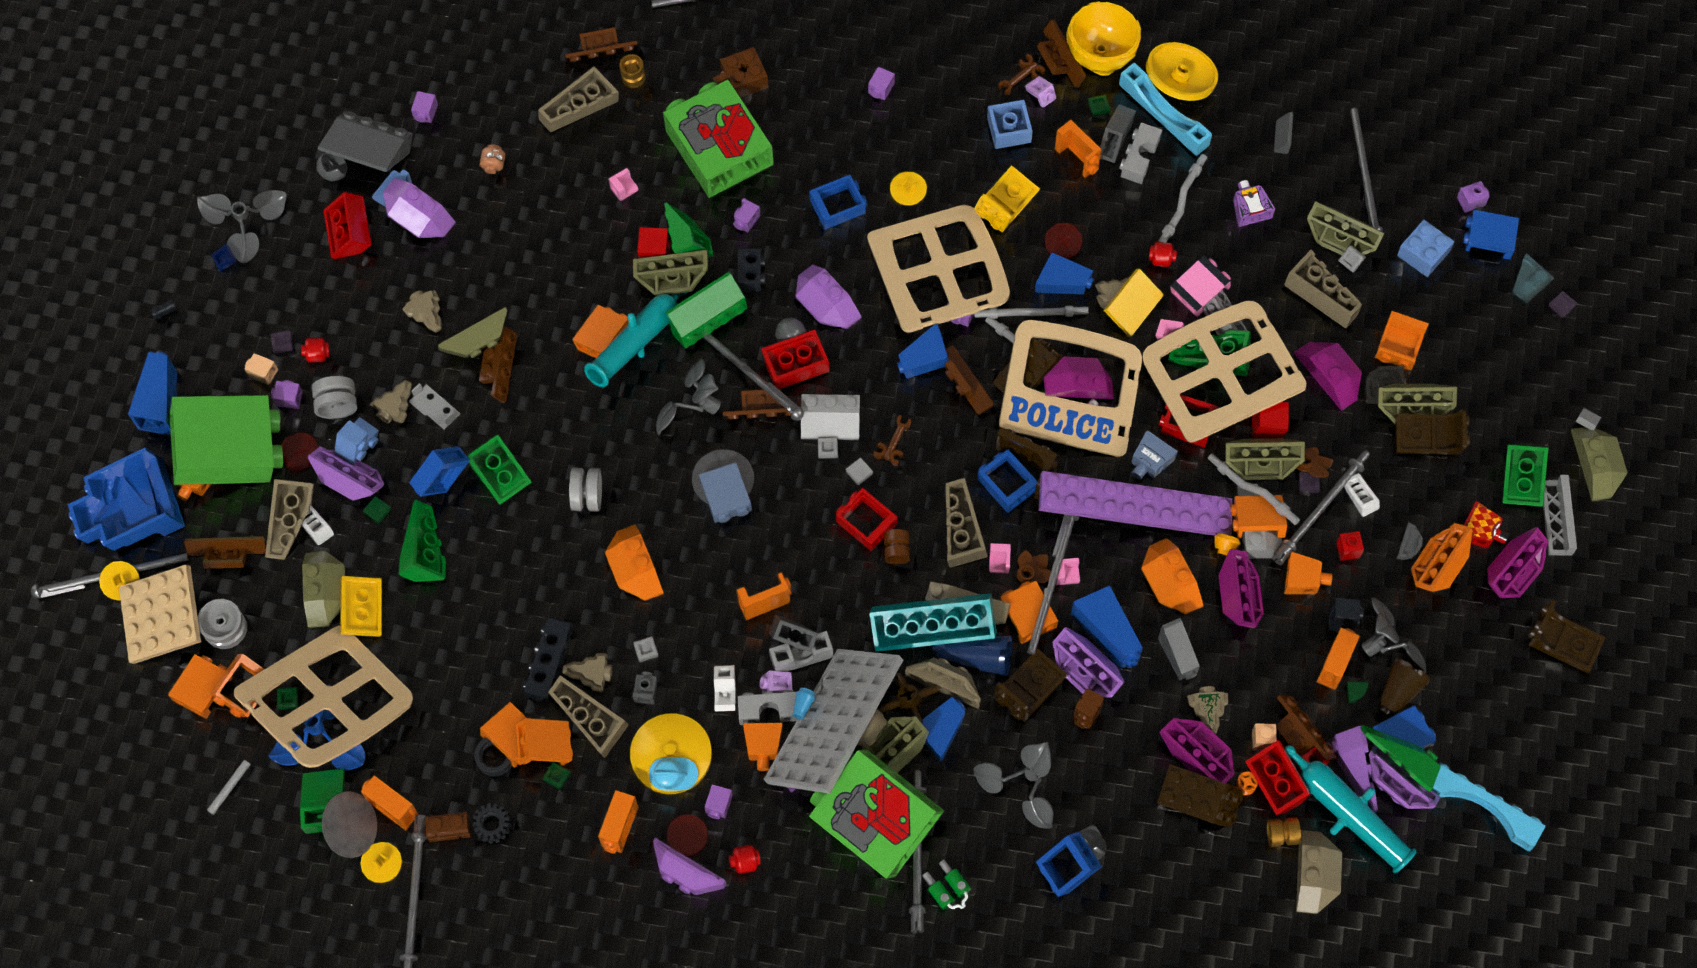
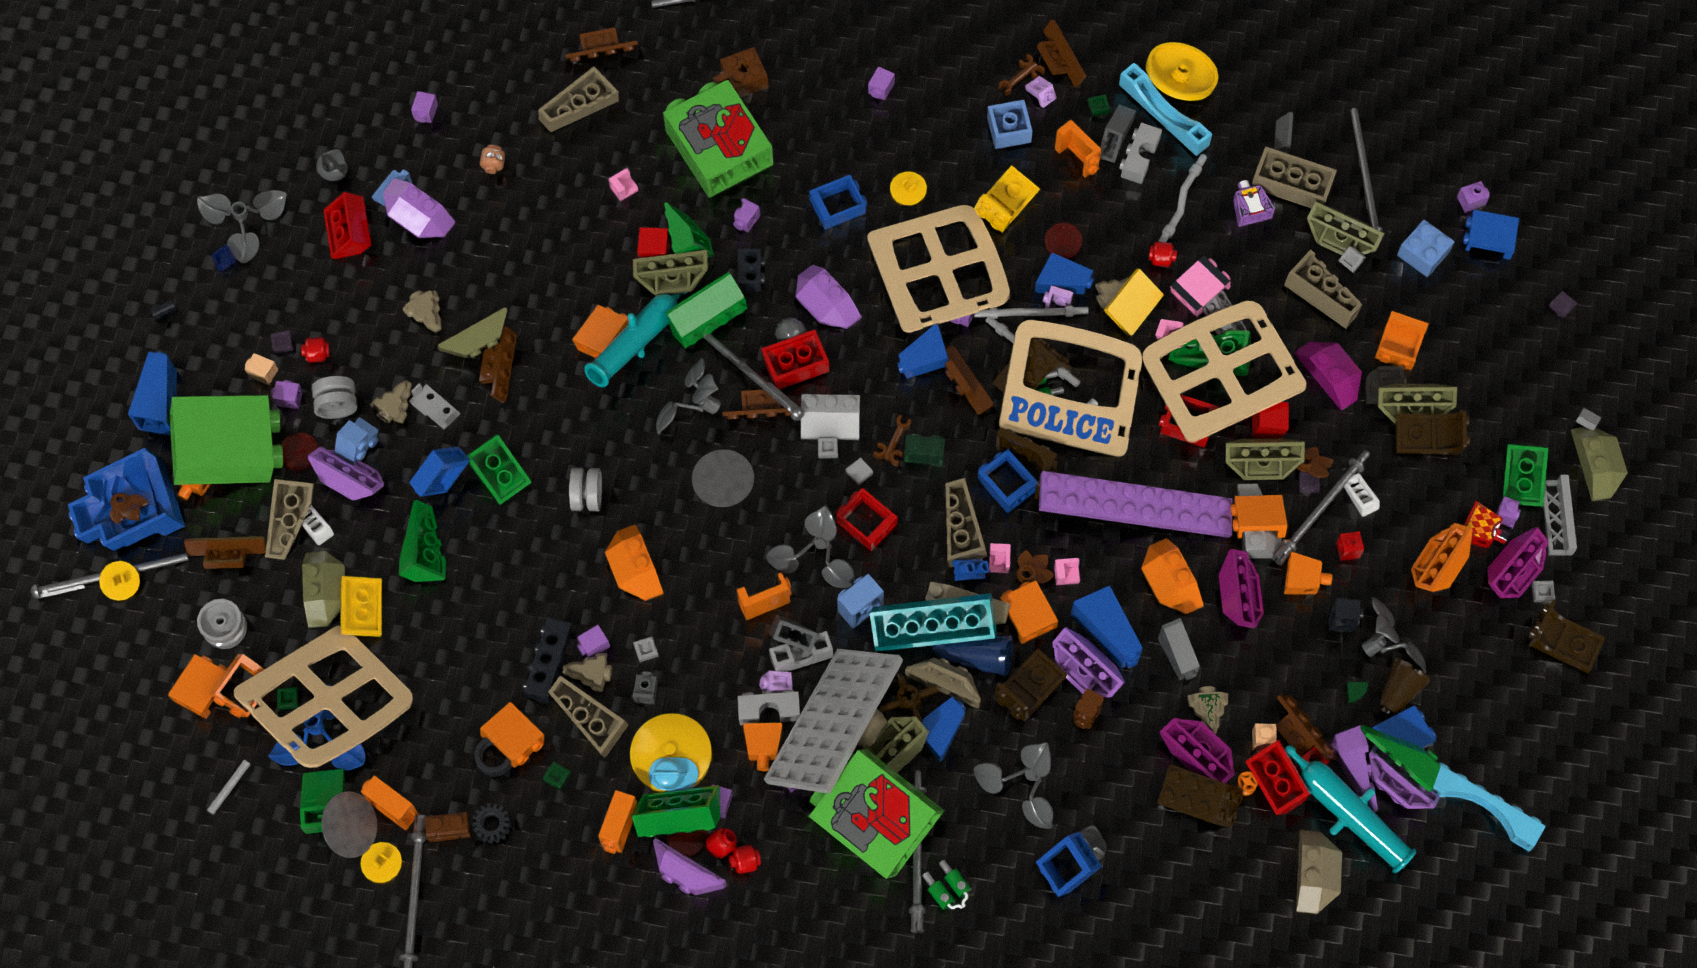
(128, 508): none -> reddish brown plate
(159, 614): tan plate -> none
(366, 141): dark grey slope -> none
(377, 510): dark green tile -> none
(544, 741): orange panel -> none
(592, 642): none -> medium lavender brick
(632, 71): pearl gold wheel -> none
(677, 811): none -> green slope
(721, 842): none -> red head
(725, 493): sand blue brick -> none
(725, 688): white brick -> none
(803, 701): dark azure cone -> none
(823, 527): none -> dark grey plant
(857, 601): none -> medium blue brick
(896, 546): reddish brown wheel -> none
(924, 449): none -> clear green brick
(970, 569): none -> blue hips
(1058, 296): none -> lavender bracket
(1058, 553): flat silver bar -> none
(1079, 379): magenta wedge -> none
(1103, 37): yellow rock -> none
(1152, 456): sand blue torso -> none
(1225, 543): light orange cone -> none
(1280, 832): pearl gold wheel -> none
(1281, 508): light grey bar -> none
(1293, 178): none -> dark tan brick
(1338, 658): orange window -> none
(1410, 543): dark grey tile -> none
(1508, 511): none -> medium lavender brick
(1531, 279): clear light blue wing -> none
(1543, 591): none -> light grey tile

